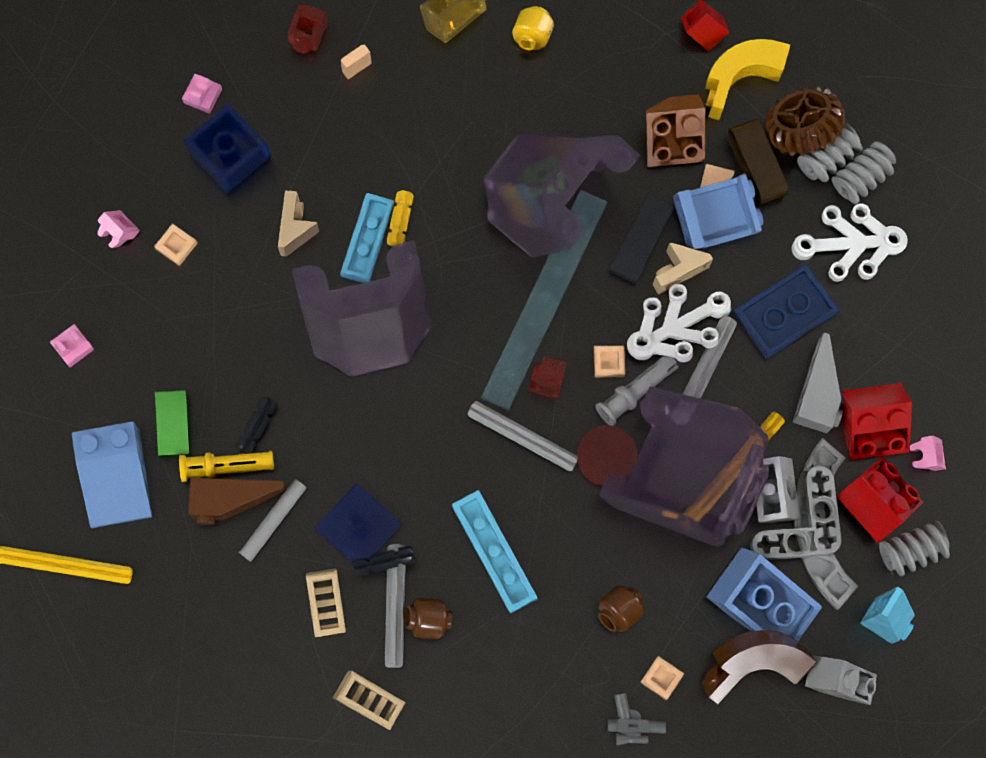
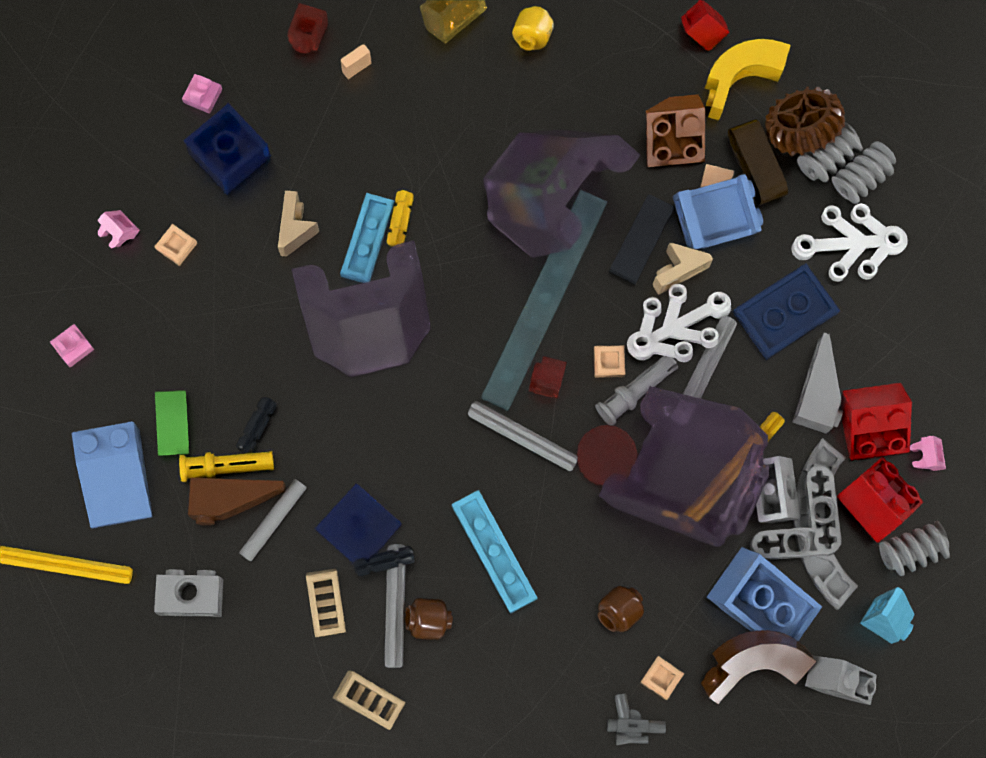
(205, 603): none -> light grey brick

